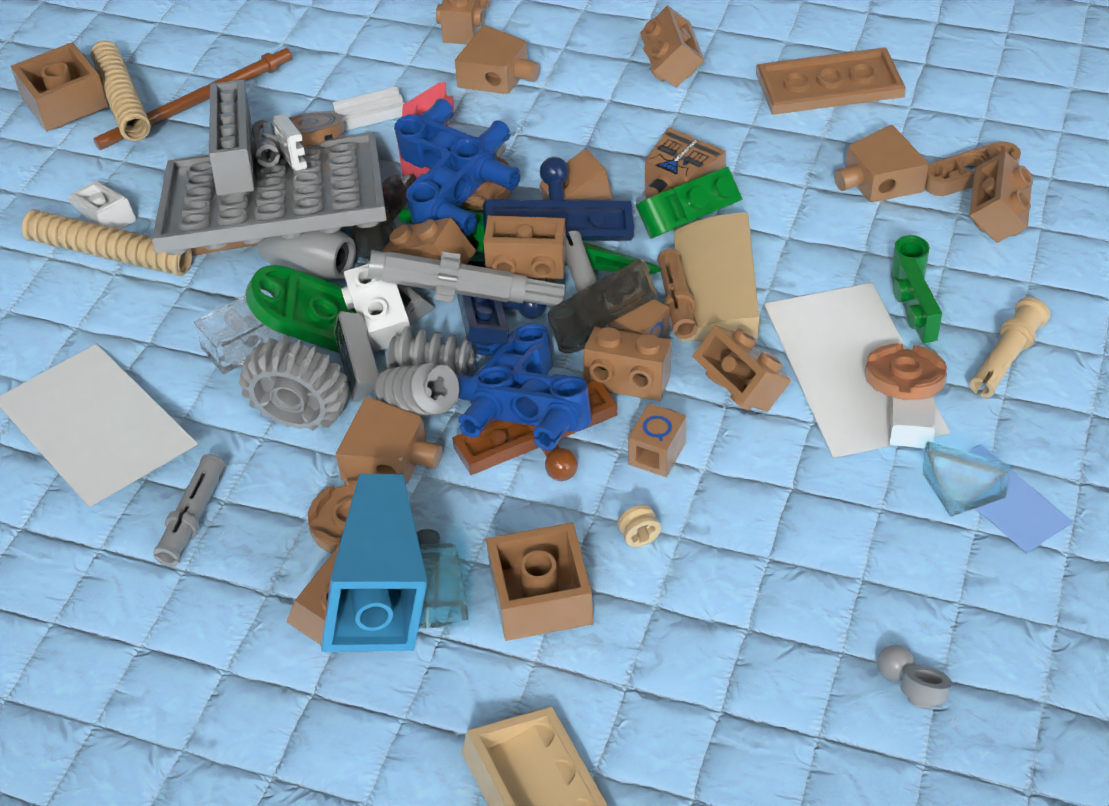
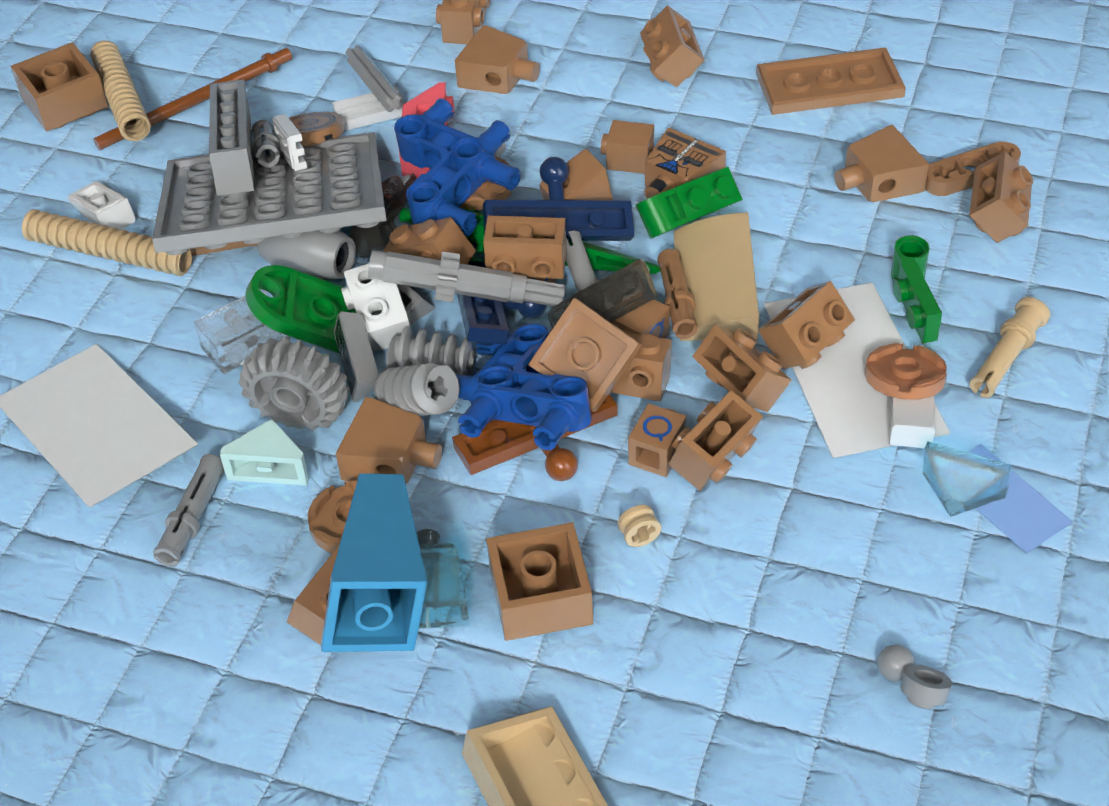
(264, 457): none -> light aqua slope
(374, 79): none -> light grey axle
(587, 348): none -> medium nougat plate
(627, 146): none -> medium nougat brick
(718, 436): none -> medium nougat brick
(807, 326): none -> medium nougat brick

